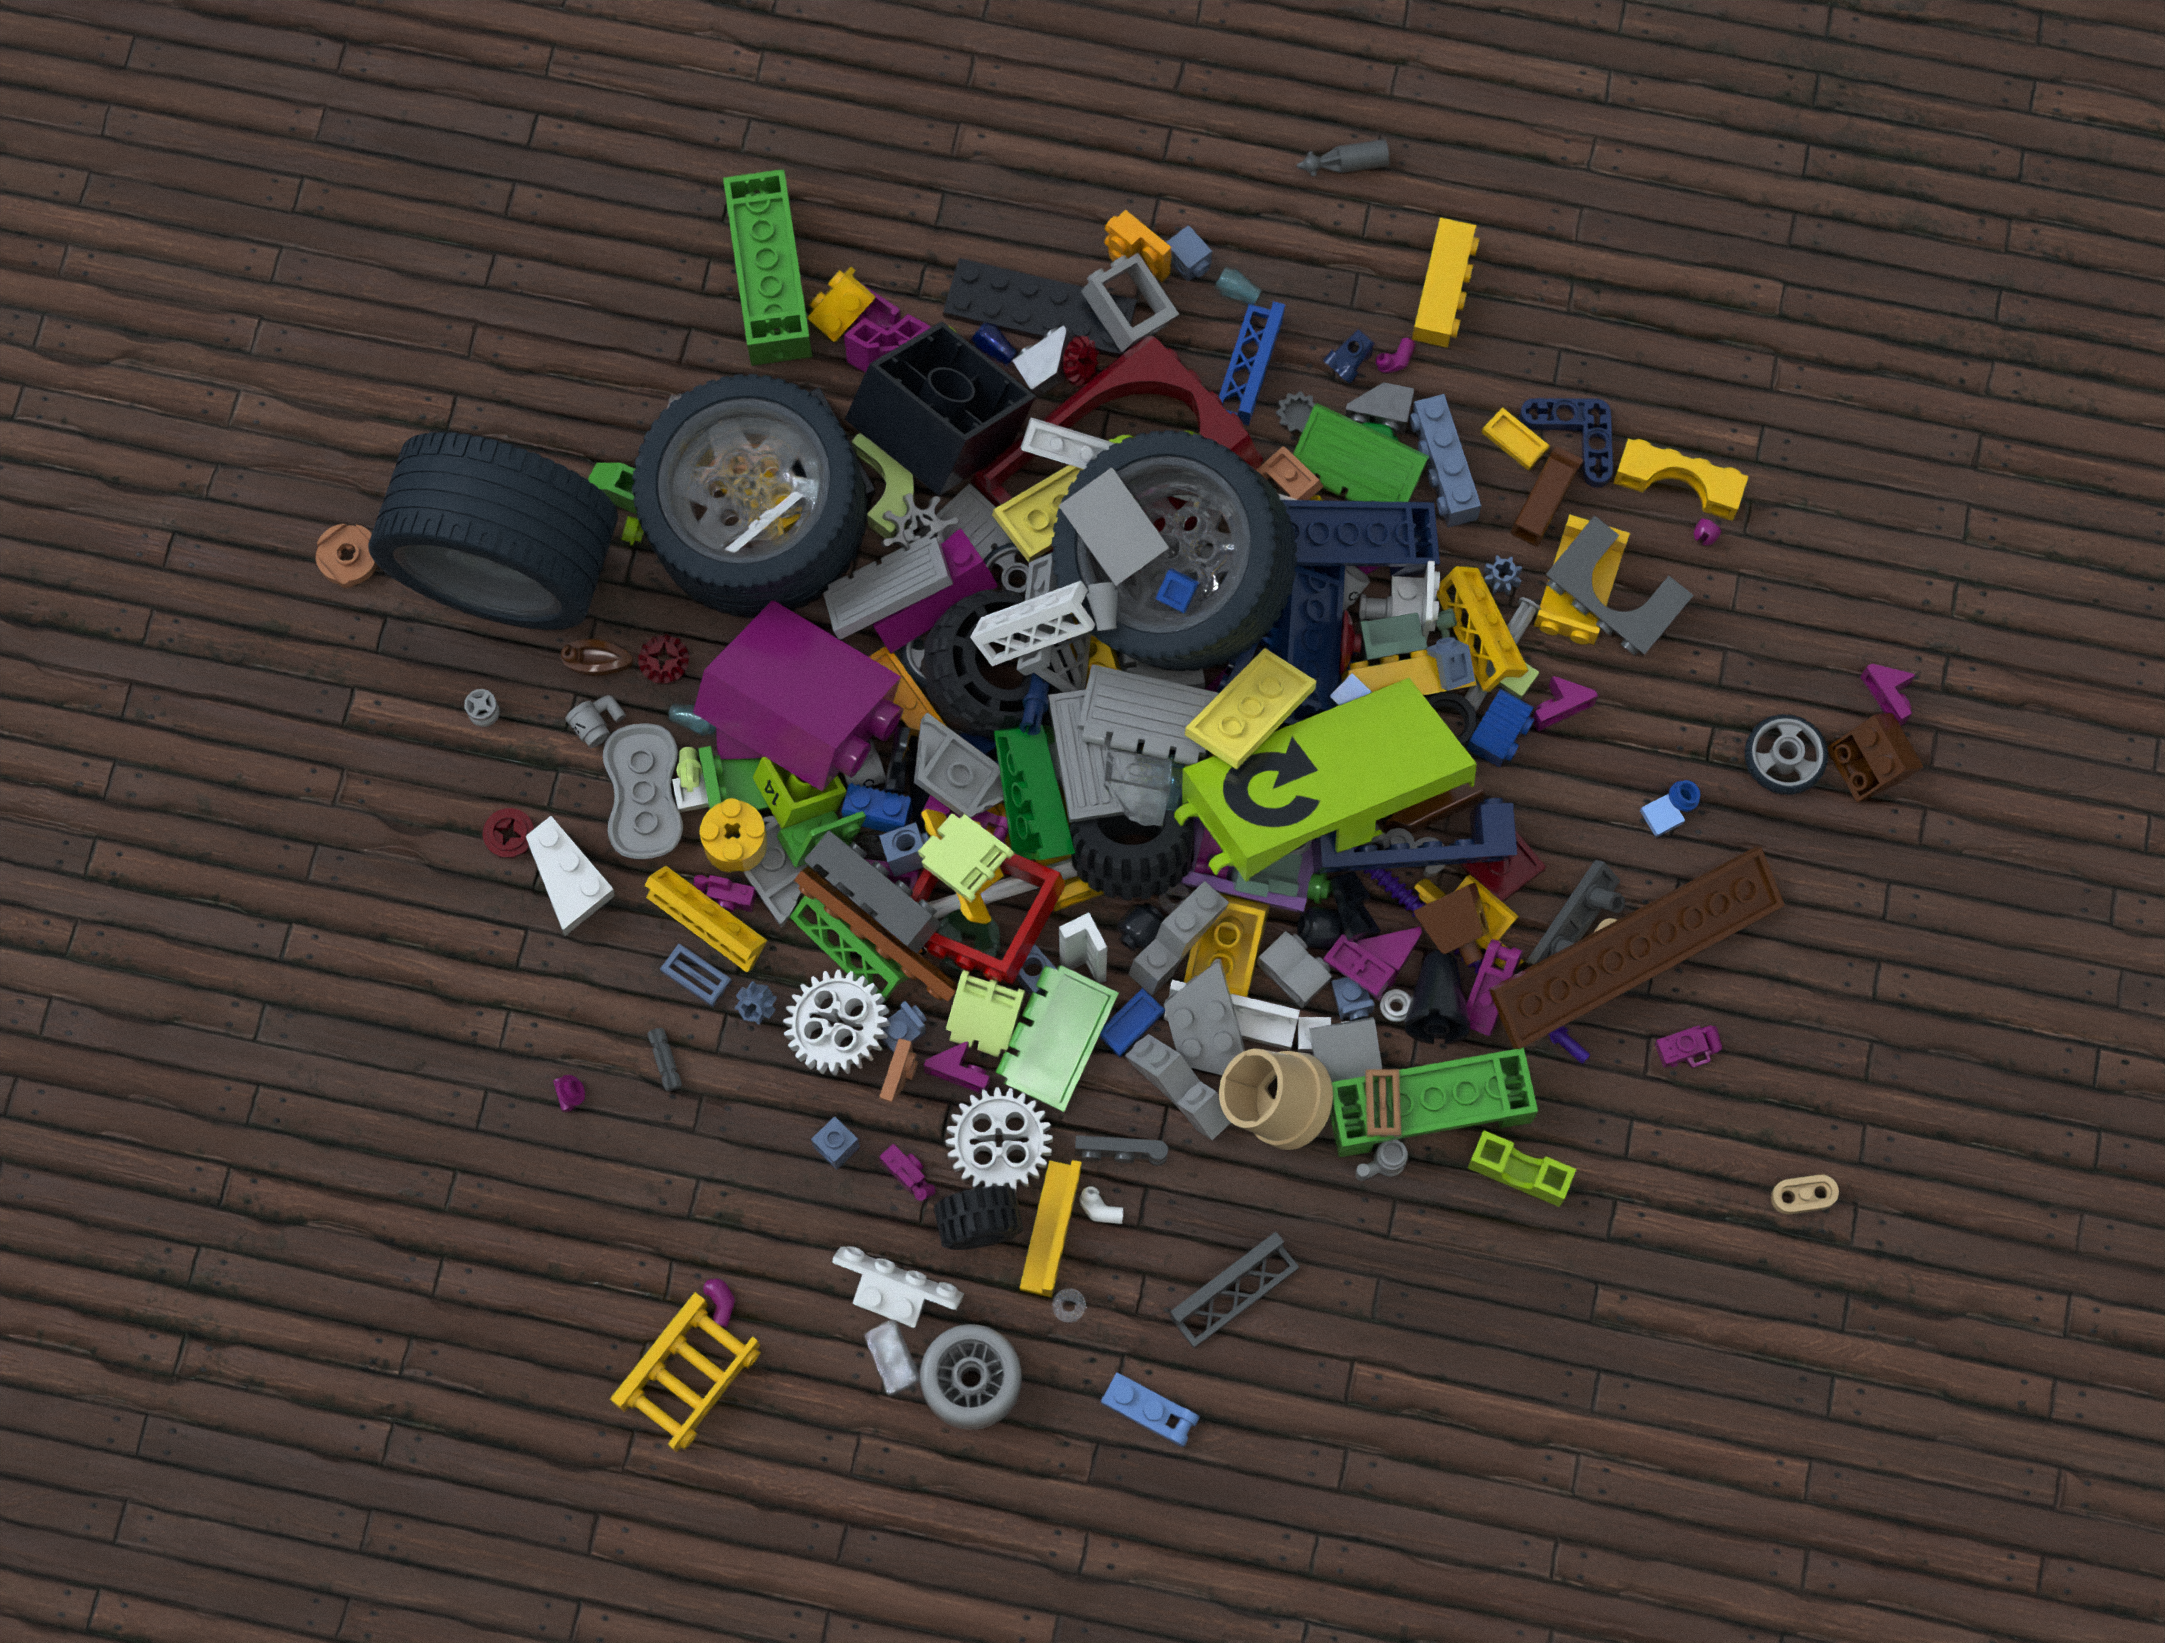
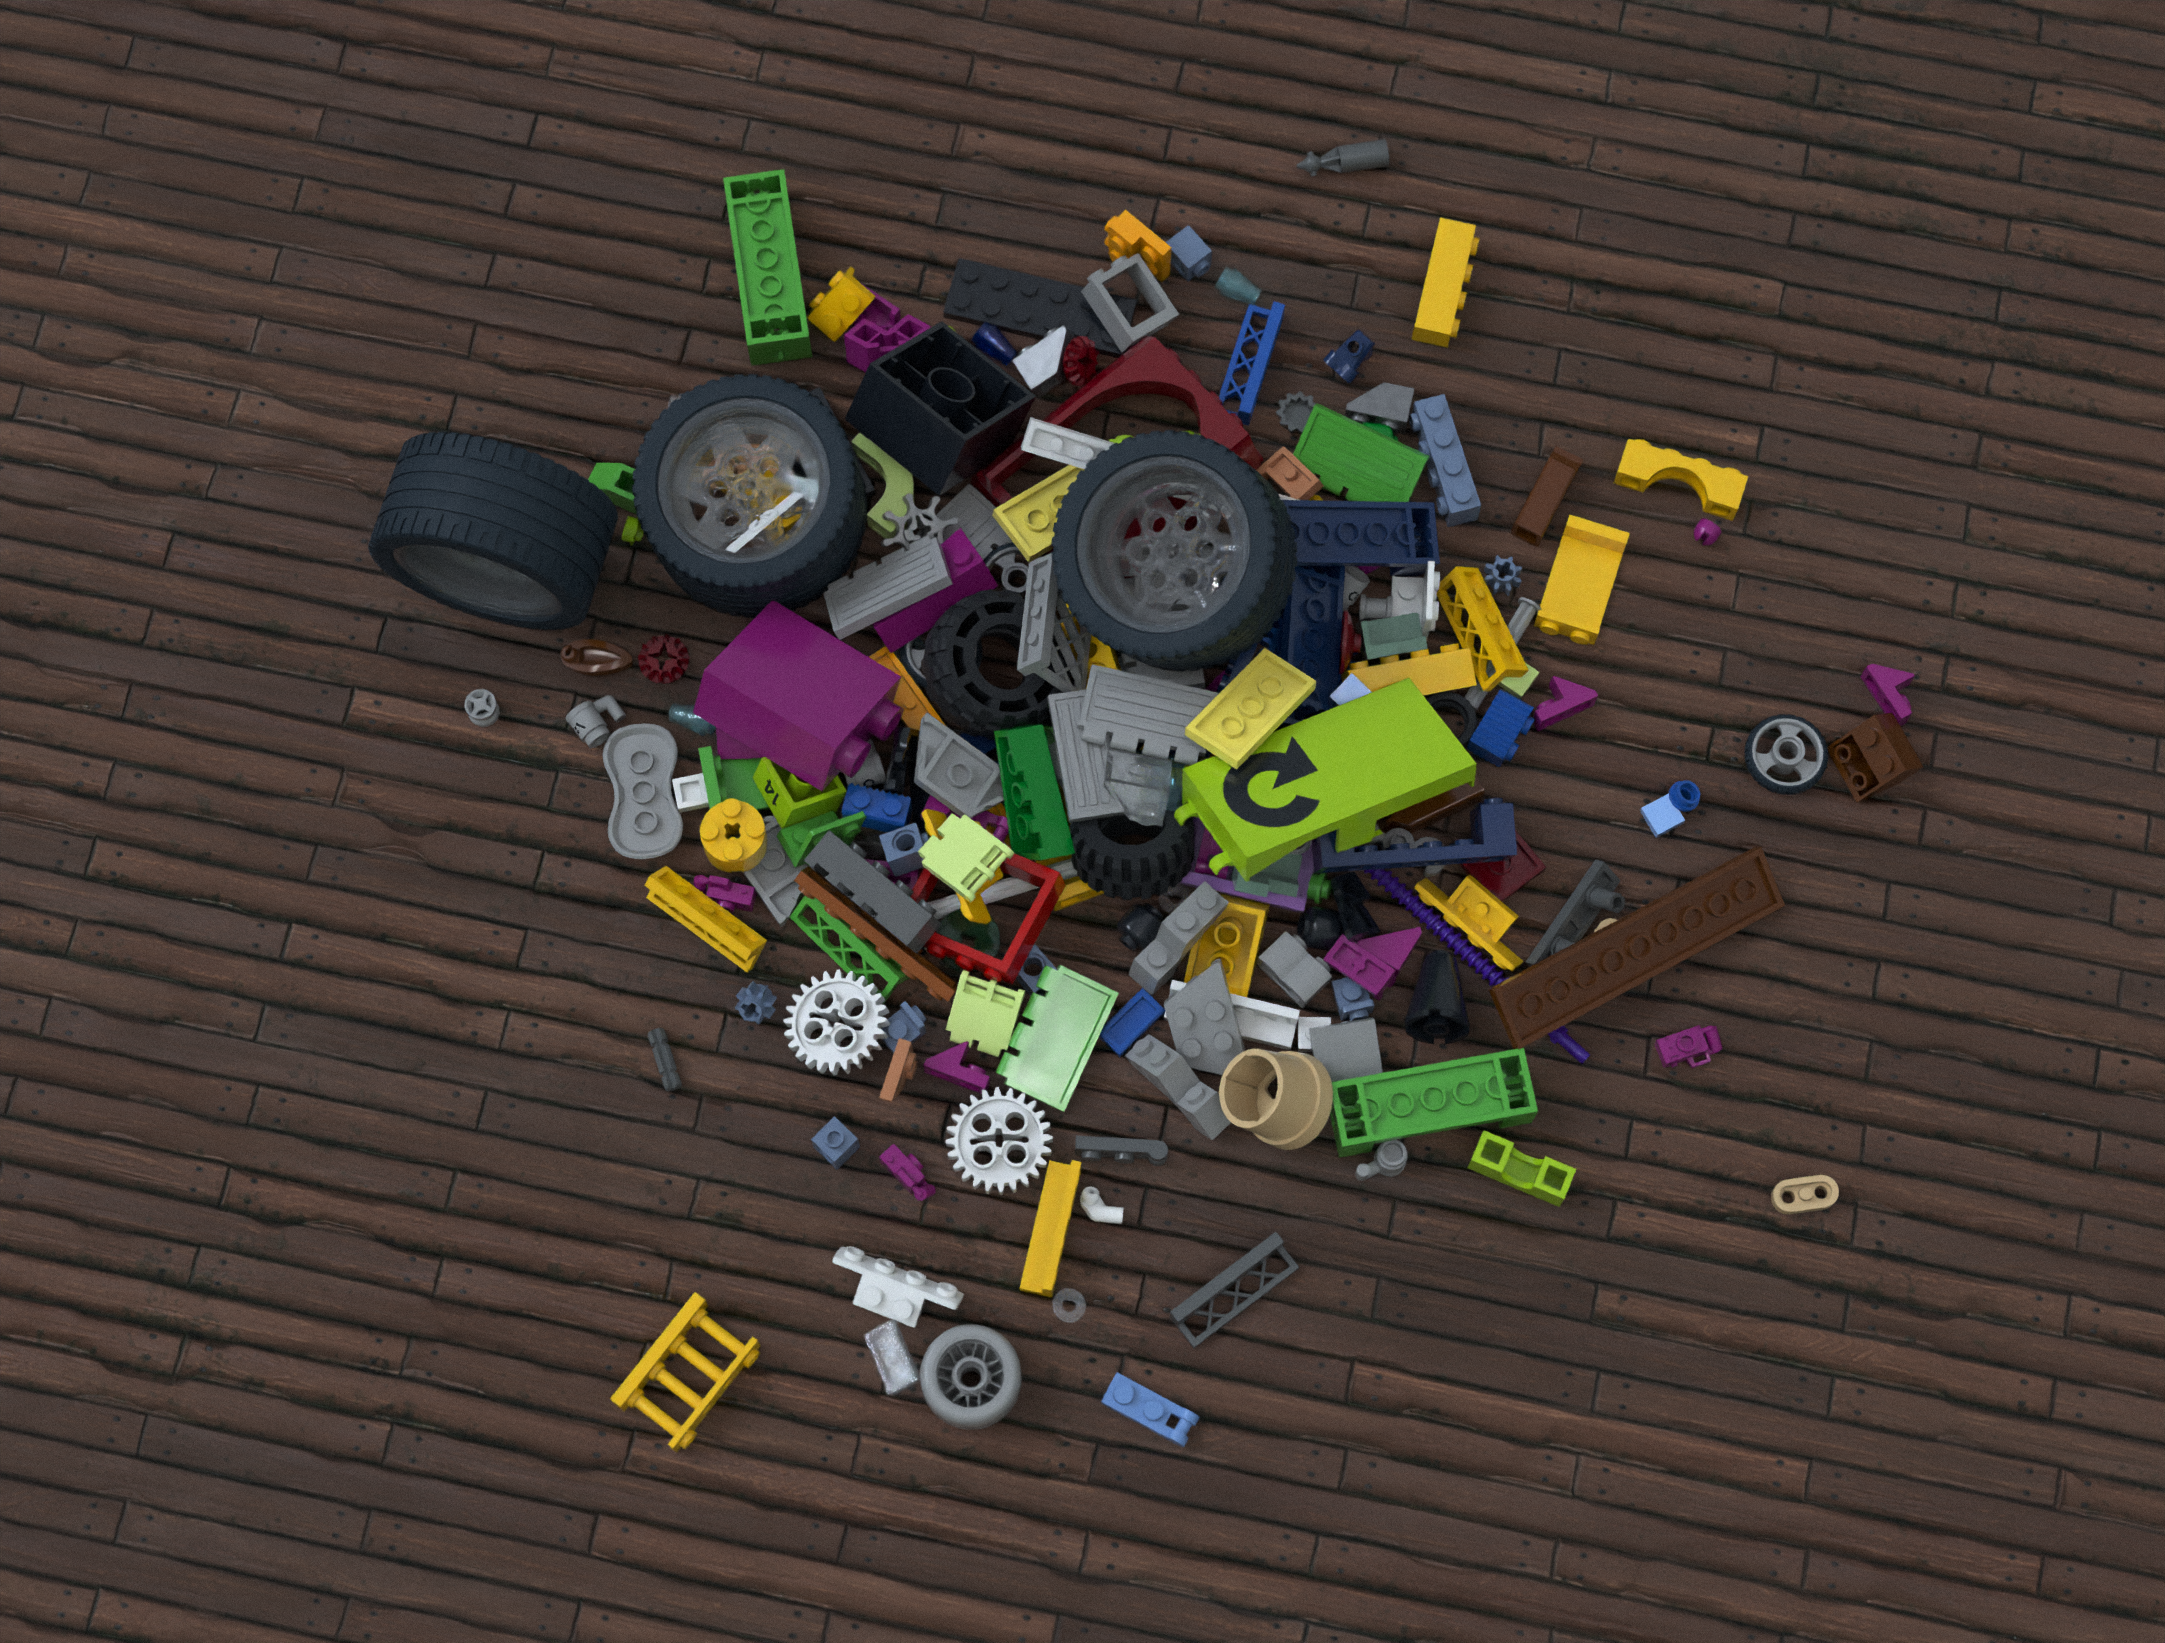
(329, 555): nougat plate -> none
(502, 821): dark red gear -> none
(568, 875): white wedge -> none
(569, 1092): magenta plate -> none
(689, 768): yellowish green axle -> none
(717, 991): sand blue tile -> none
(723, 1299): magenta arm -> none
(978, 1217): black tyre -> none
(1023, 616): white fence -> none
(1035, 705): dark blue pin -> none
(1082, 944): white fence -> none
(1103, 604): light grey cone -> none
(1113, 526): light grey tile -> none
(1177, 590): blue tile -> none
(1383, 1131): medium nougat tile -> none
(1394, 362): magenta arm -> none
(1395, 996): white plate -> none
(1446, 620): sand green hand -> none
(1453, 662): sand blue bracket -> none
(1456, 922): reddish brown torso -> none
(1480, 1005): magenta plate -> none
(1515, 439): yellow tile -> none
(1574, 576): dark grey arch -> none
(1583, 422): dark blue beam -> none

